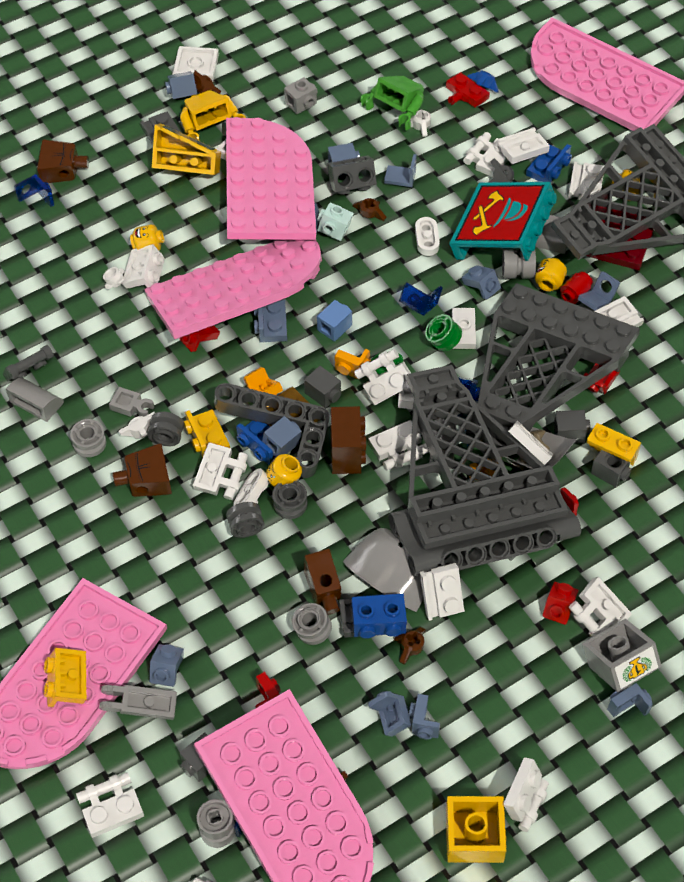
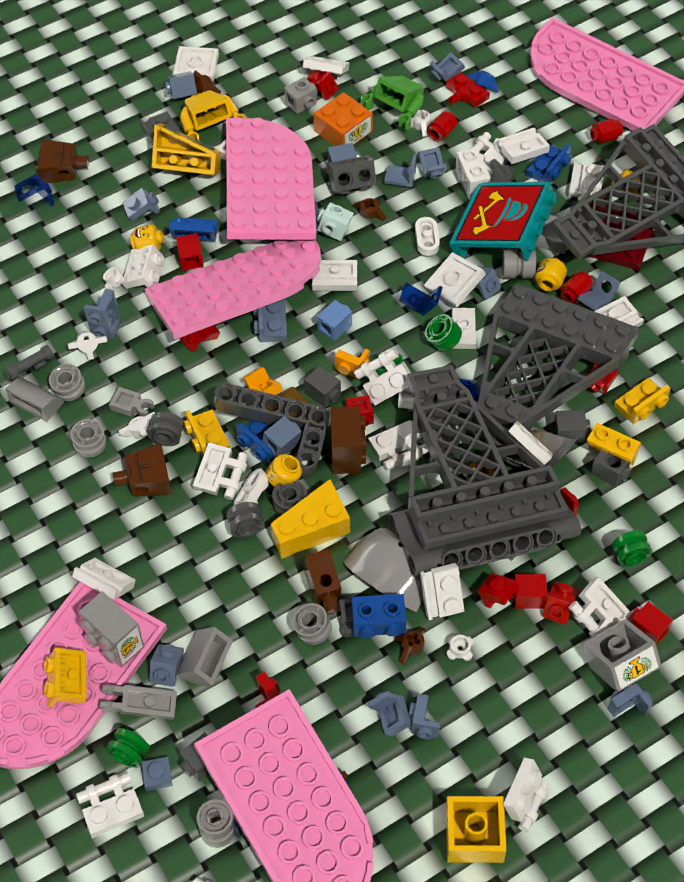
(63, 374): none -> light grey wheel
(89, 345): none -> white piece
(104, 317): none -> sand blue bracket
(104, 578): none -> white plate
(111, 629): none -> light grey brick
(128, 748): none -> green wheel
(140, 203): none -> sand blue bracket
(157, 773): none -> sand blue plate
(186, 226): none -> blue bracket
(189, 252): none -> red brick
(205, 656): none -> light grey brick
(311, 522): none -> yellow wedge
(322, 64): none -> white plate
(324, 83): none -> red bracket
(336, 276): none -> white plate
(343, 121): none -> orange brick
(365, 407): none -> red bracket
(432, 163): none -> sand blue bracket
(442, 126): none -> red brick
(447, 67): none -> sand blue bracket
(456, 277): none -> white plate
(463, 641): none -> white plate
(471, 170): none -> white bracket
(497, 590): none -> red bracket
(531, 591): none -> red brick
(606, 131): none -> red brick
(632, 548): none -> green wheel
(642, 400): none -> yellow bracket
(651, 622): none -> red brick

